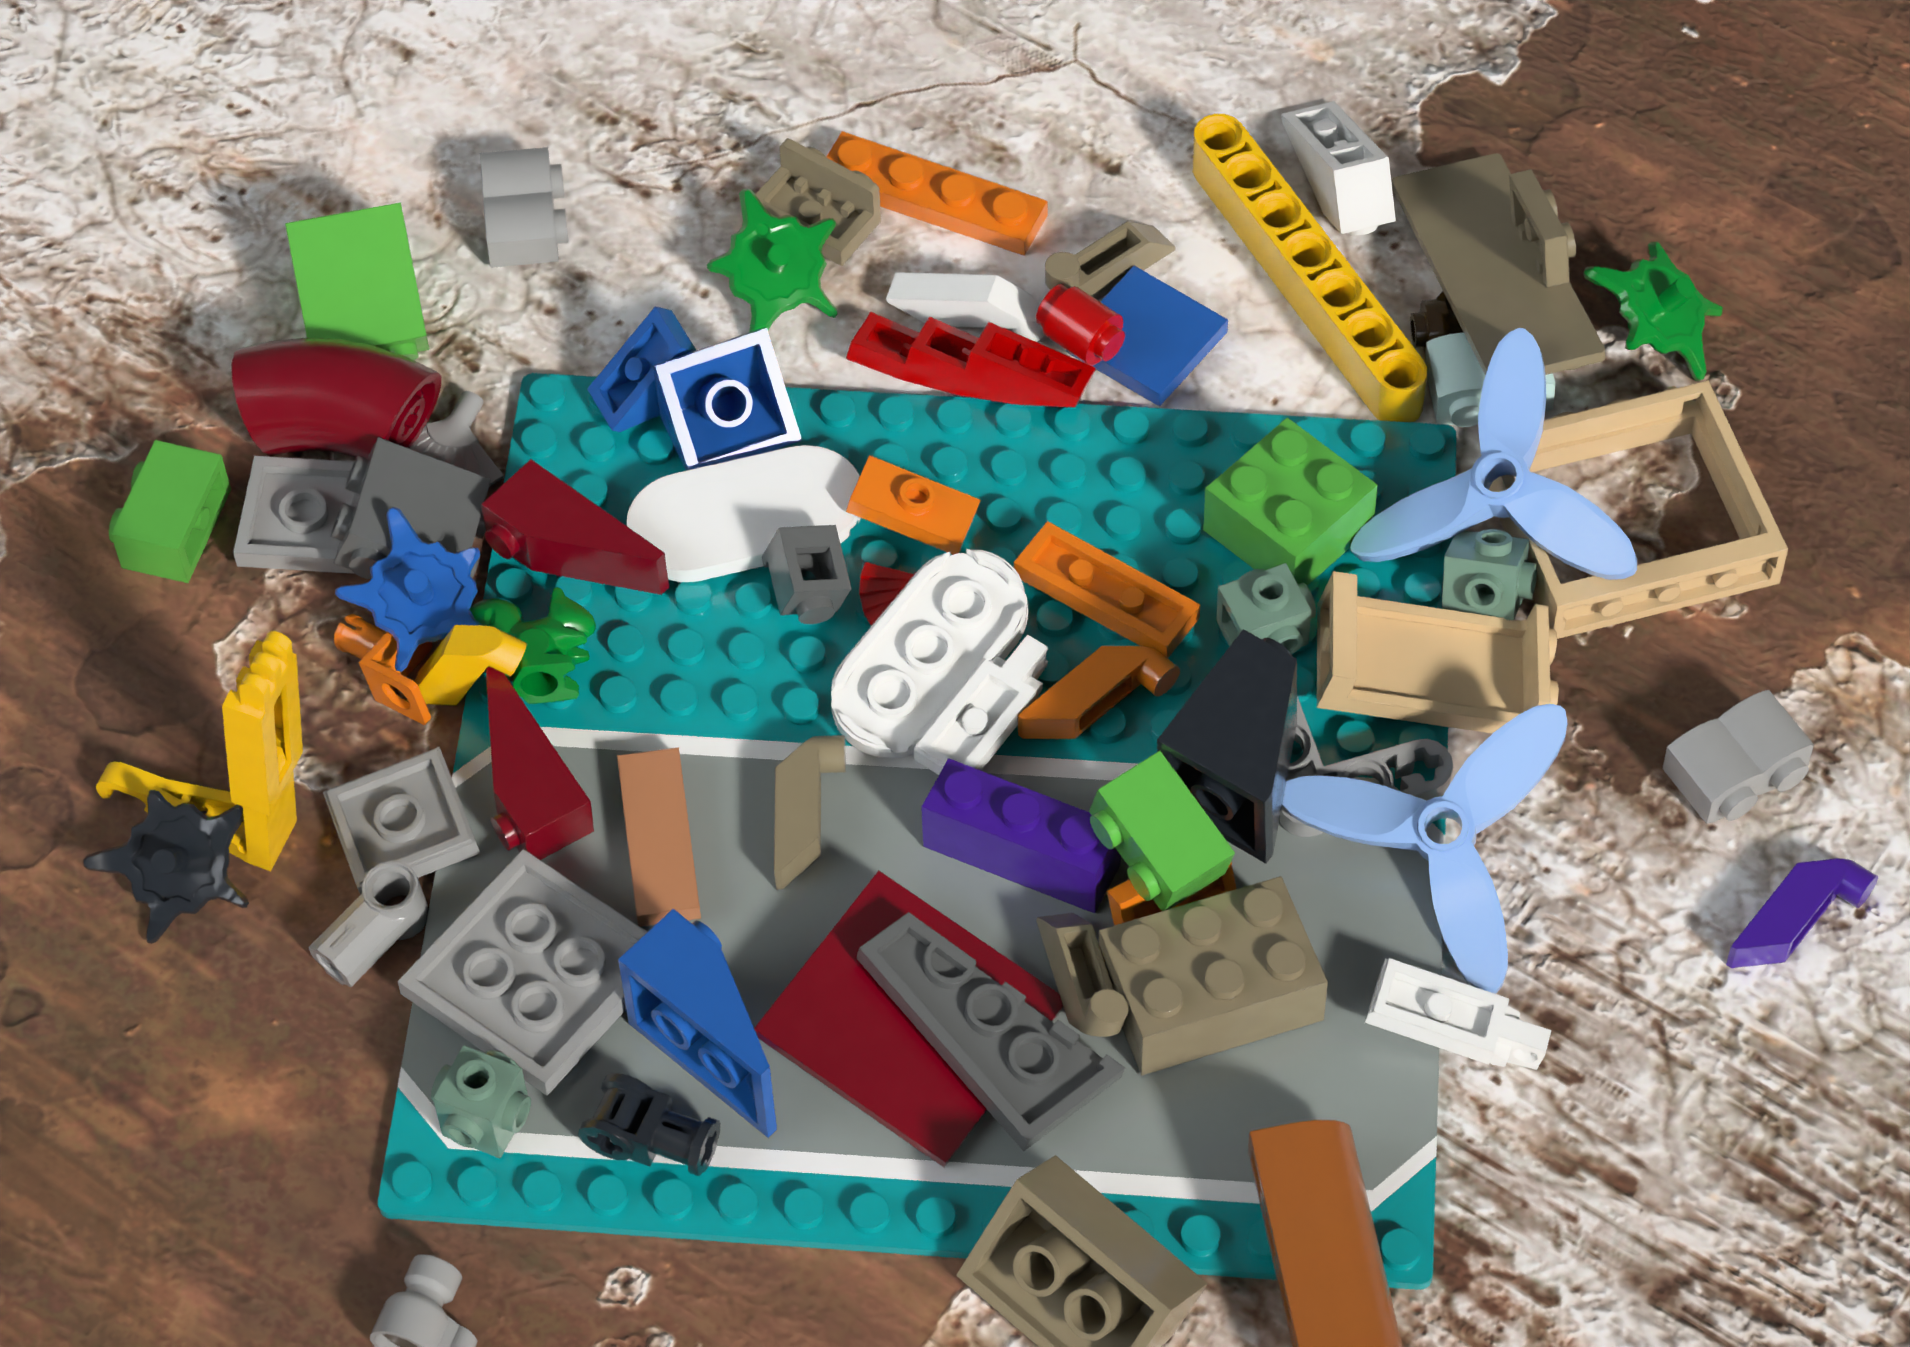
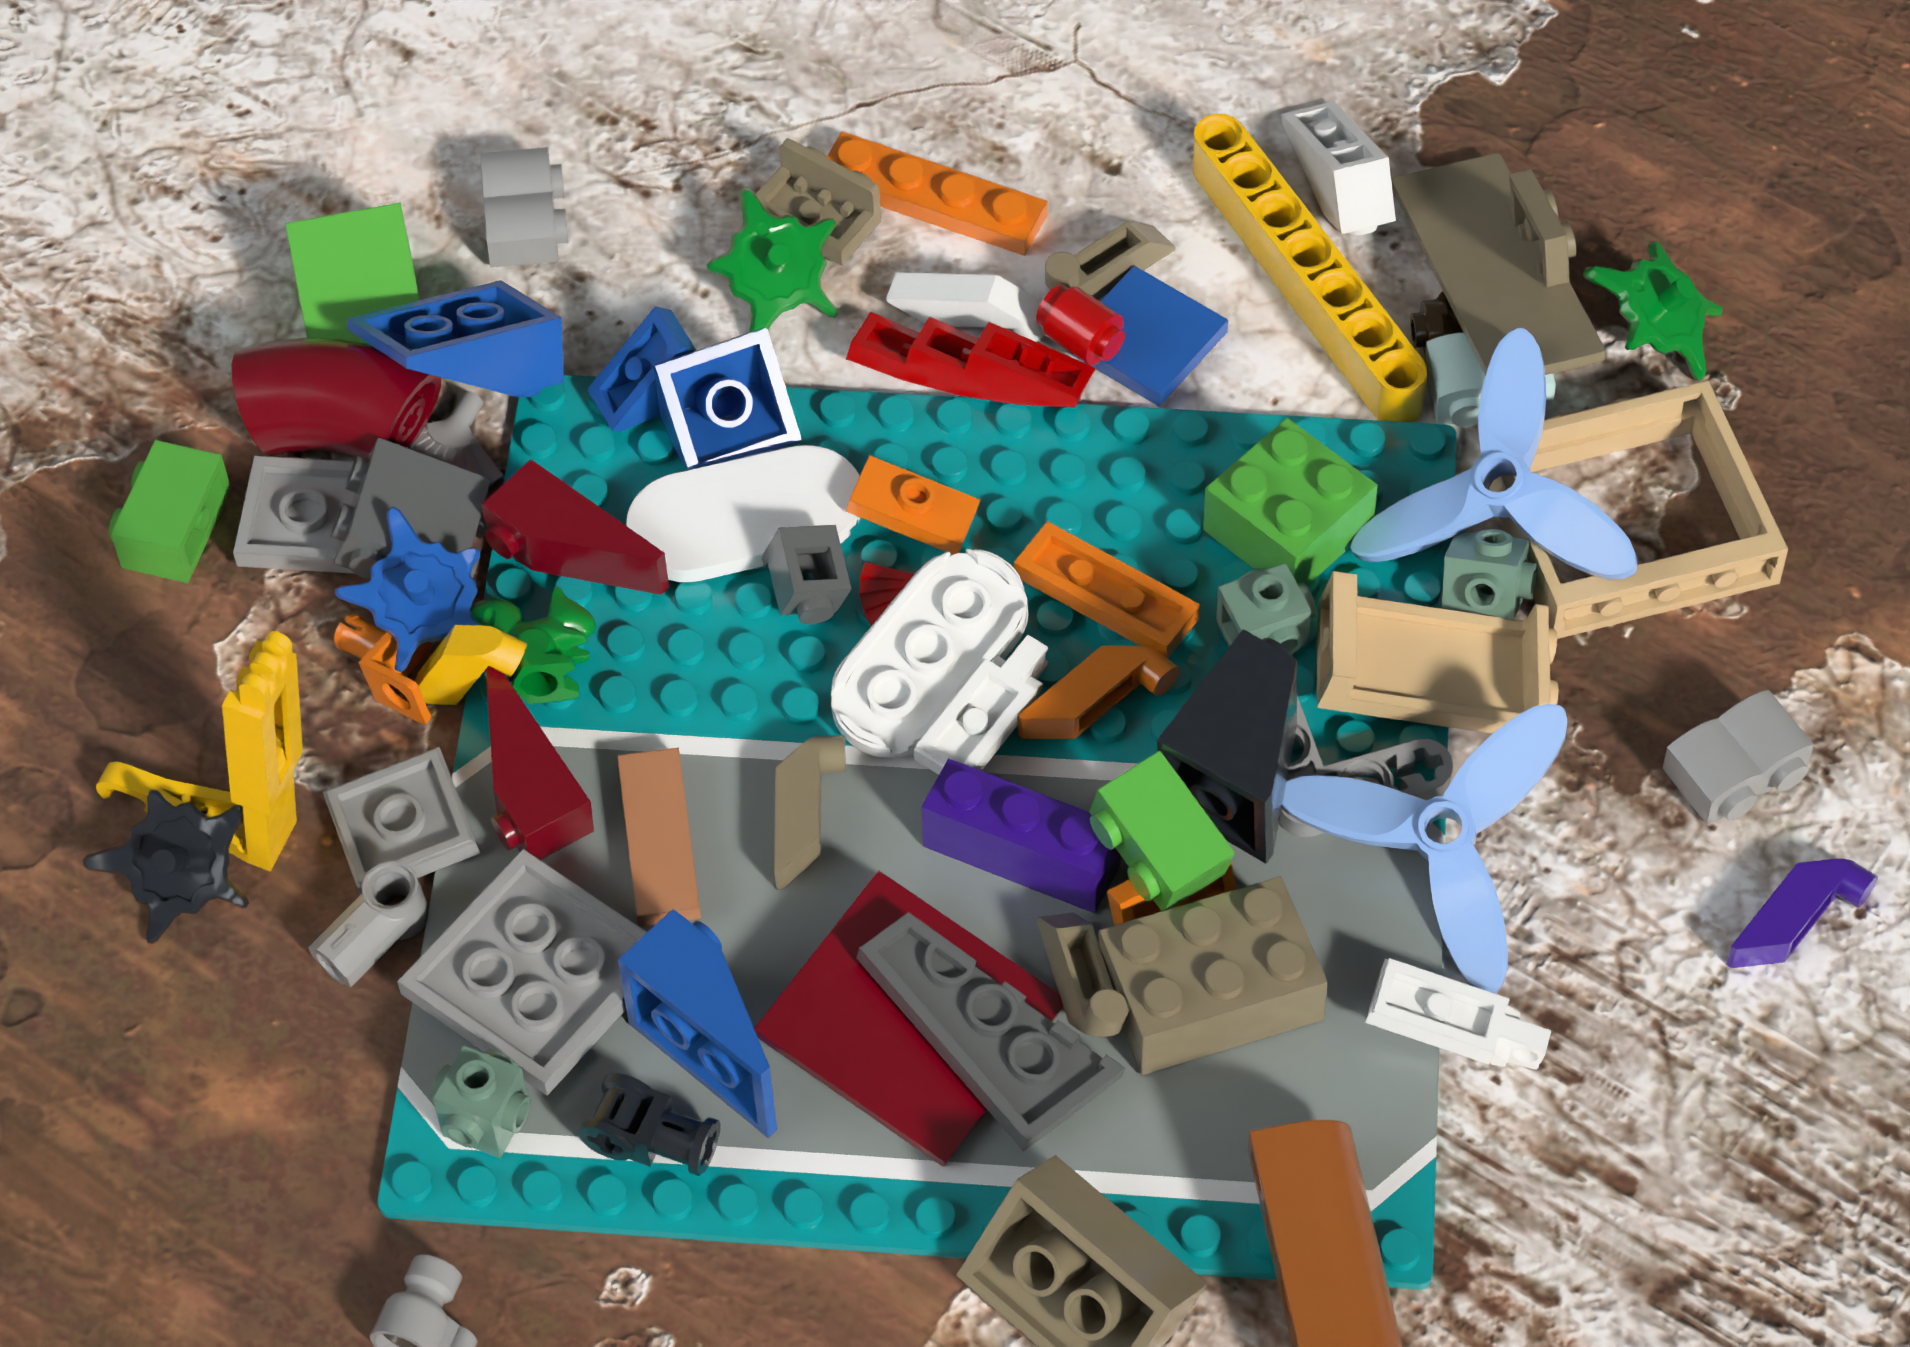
(474, 337): none -> blue slope

